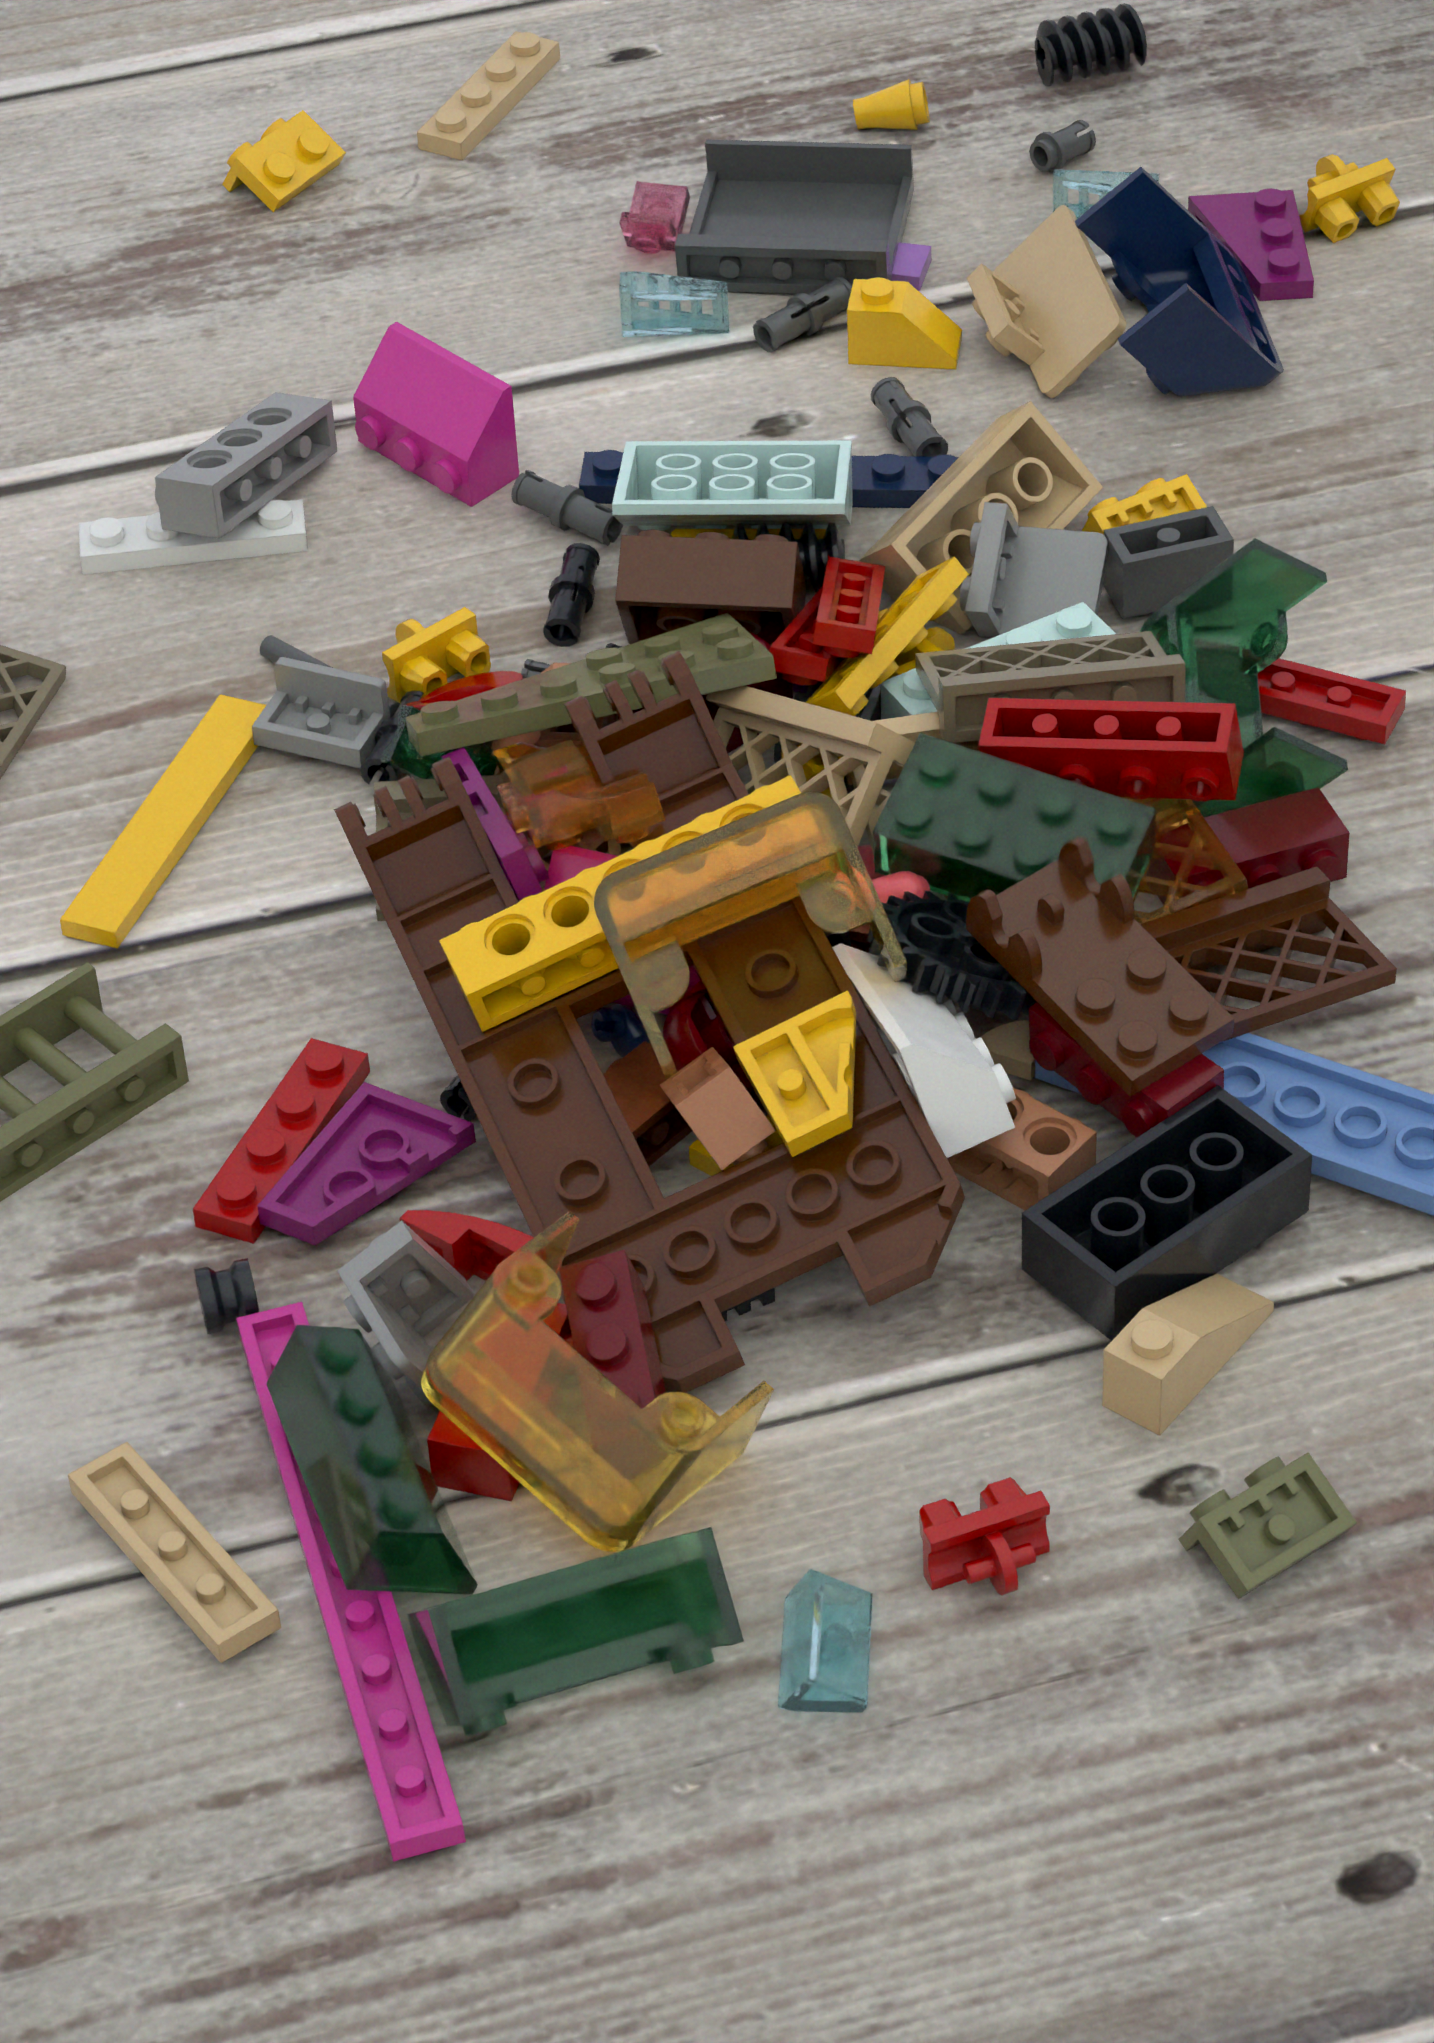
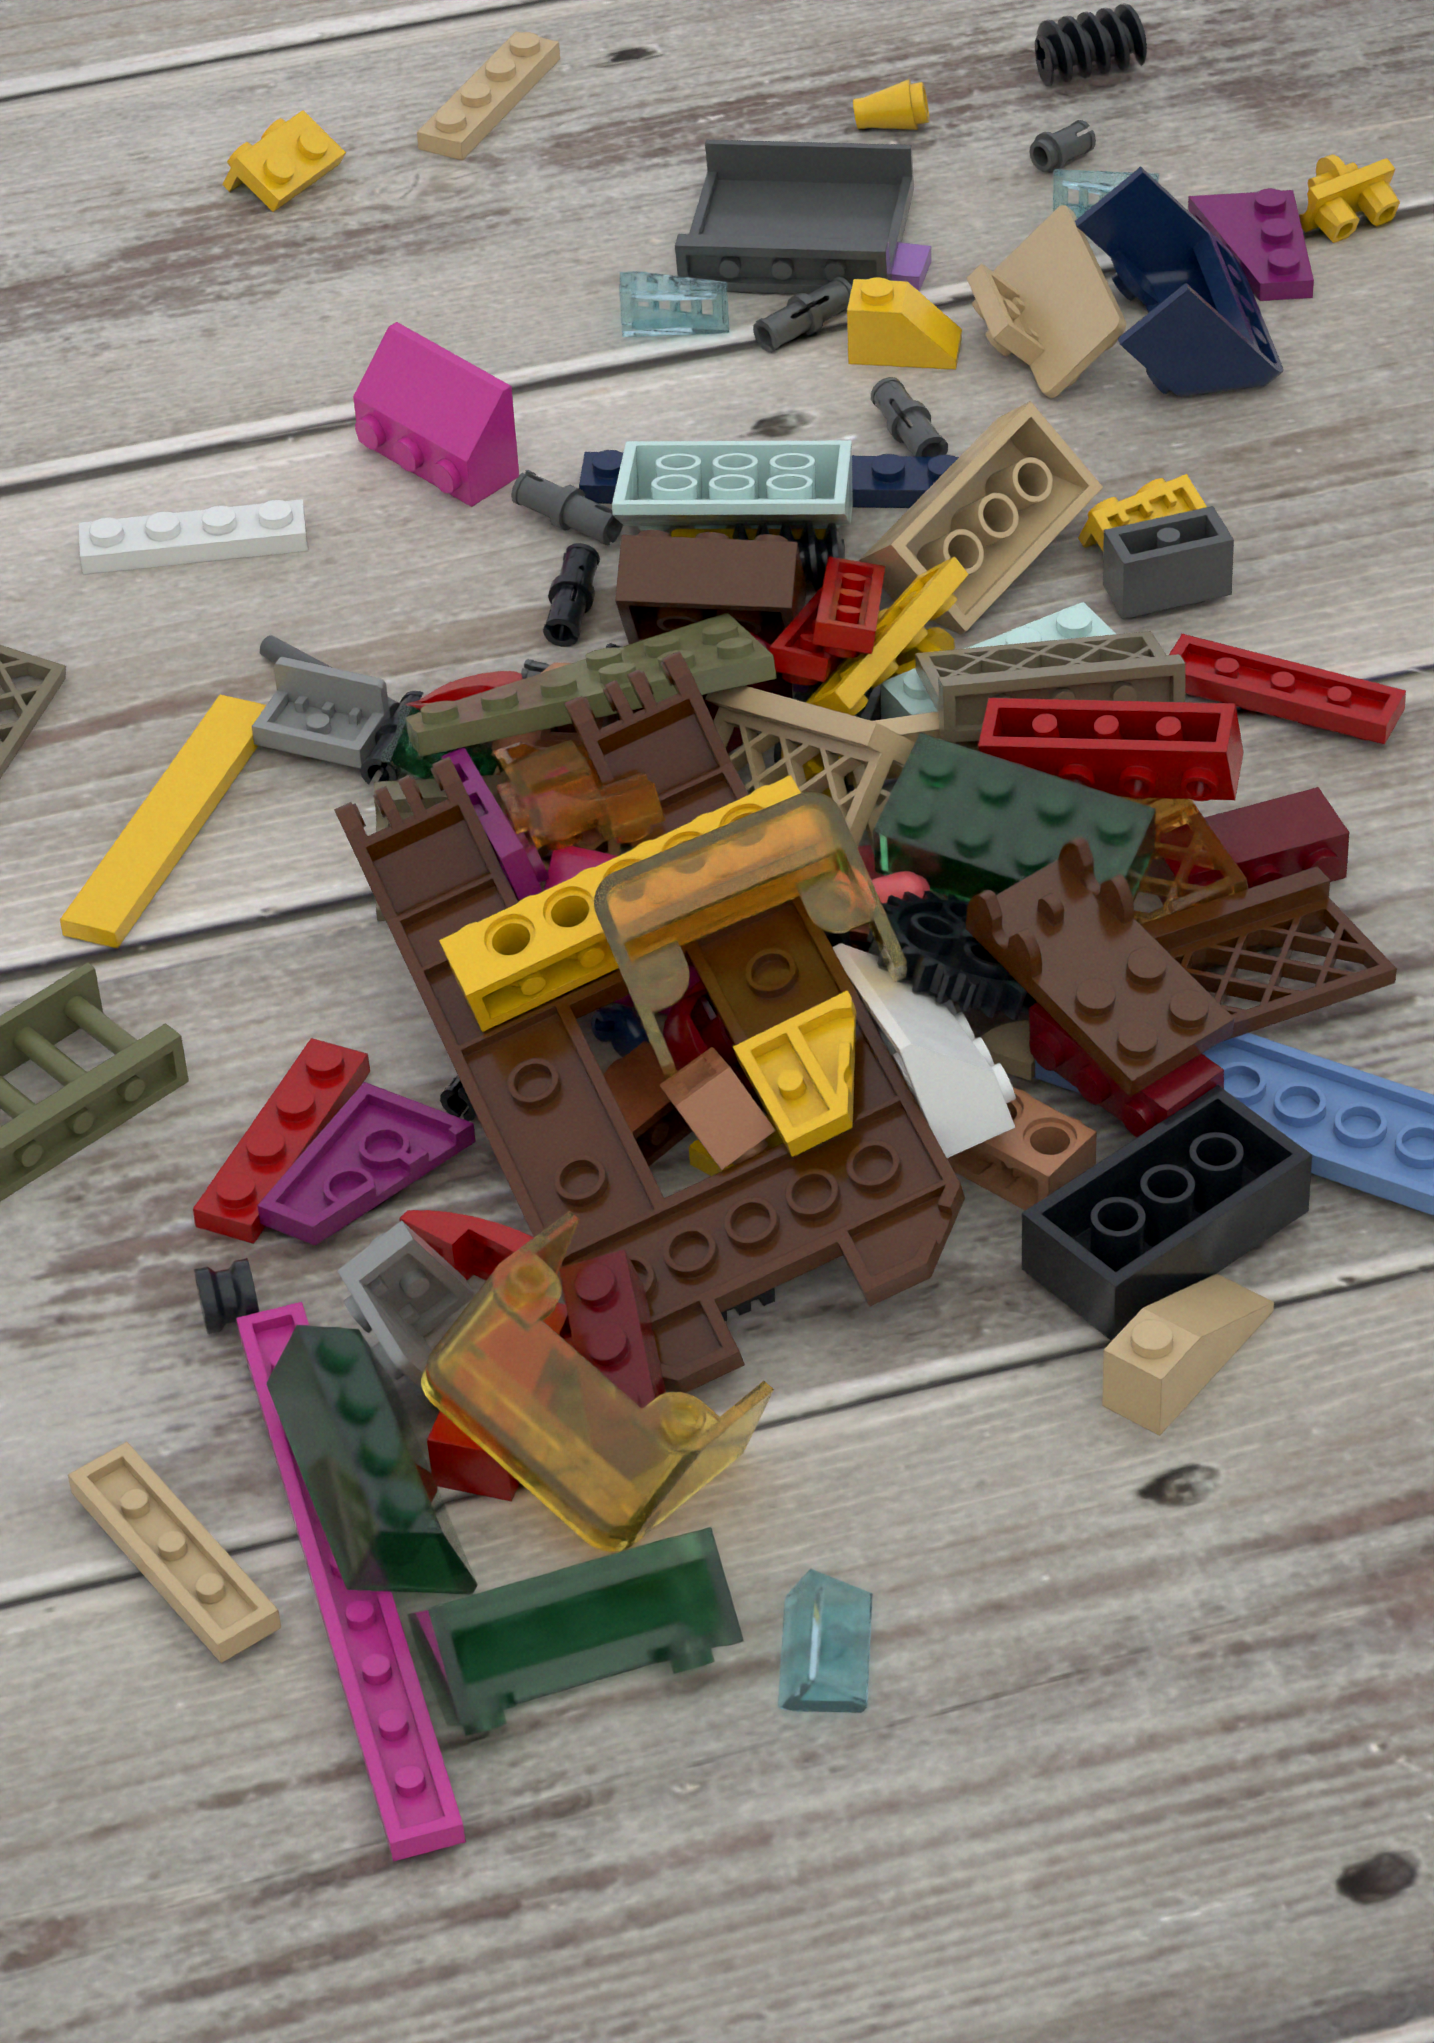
(245, 465): light grey brick -> none
(434, 653): yellow hips -> none
(655, 217): clear pink bracket -> none
(985, 1543): red hips -> none
(1028, 572): light grey bracket -> none
(1226, 634): clear green windscreen -> none
(1270, 1524): olive bracket -> none

